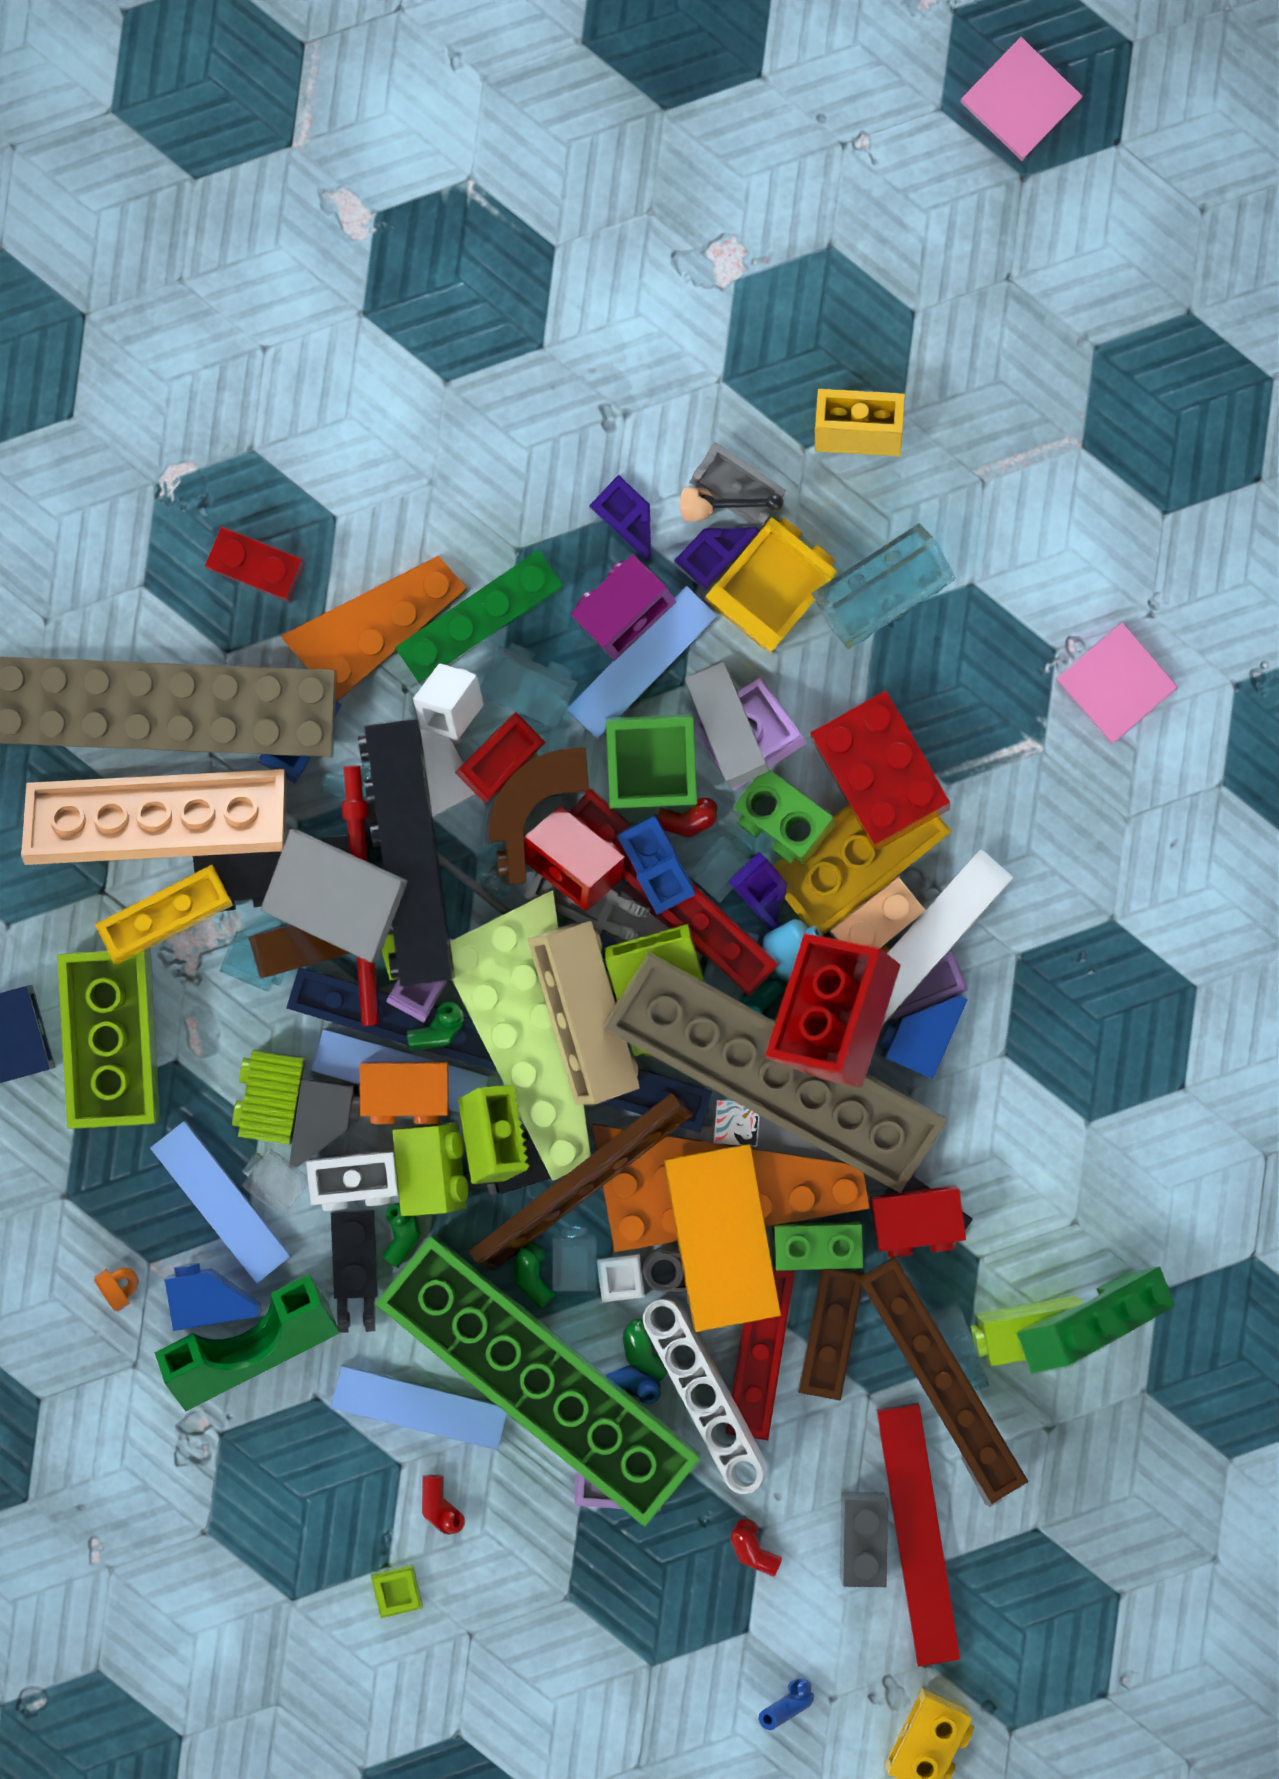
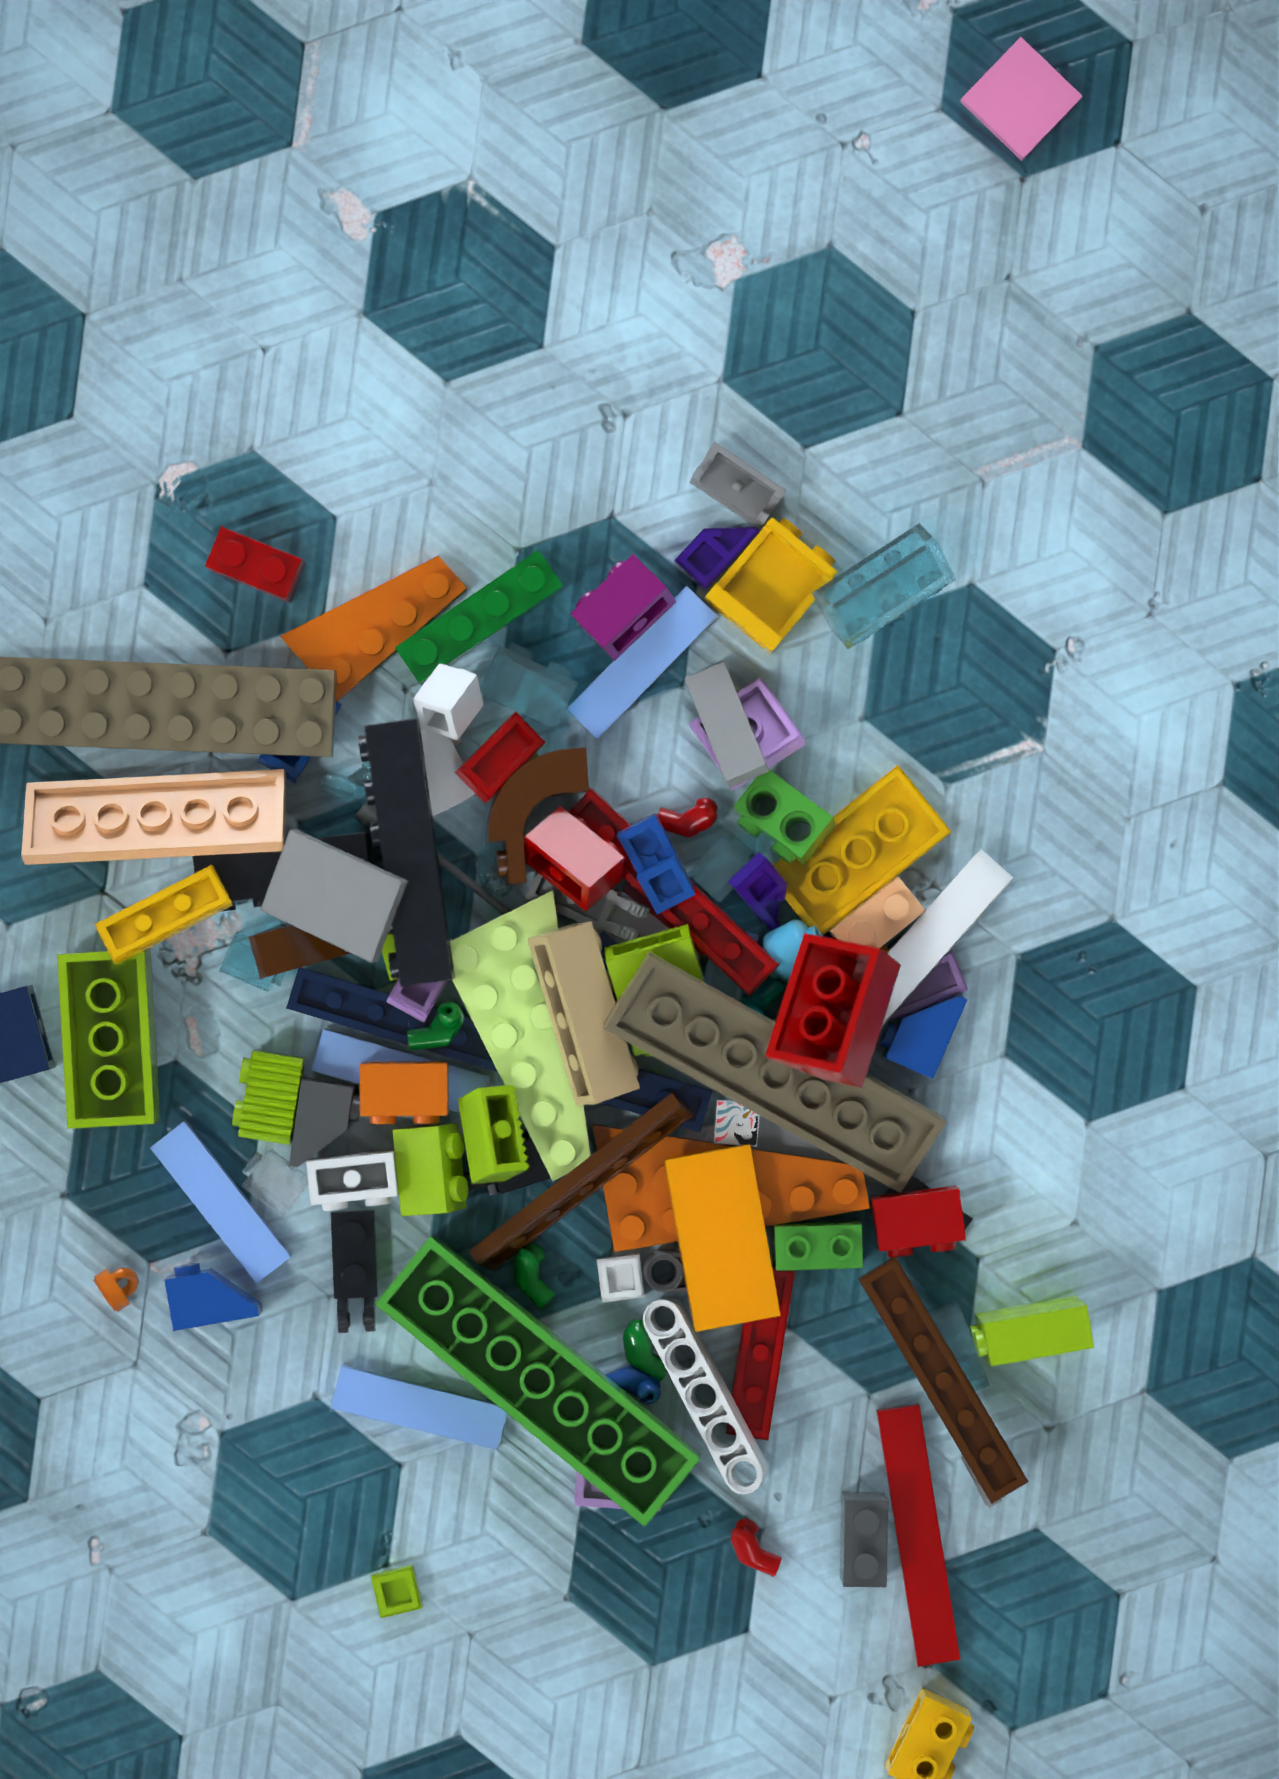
(204, 1367): green arch -> none
(355, 810): red bar -> none
(405, 1233): green arm -> none
(437, 1509): red arm -> none
(574, 1260): clear light blue brick -> none
(626, 514): dark purple tile -> none
(651, 761): bright green piece -> none
(699, 503): hinge -> none
(788, 1706): blue arm -> none
(831, 1333): reddish brown tile -> none
(859, 422): yellow brick -> none
(880, 770): red brick -> none
(1084, 1329): green arch -> none
(1116, 683): bright pink tile -> none

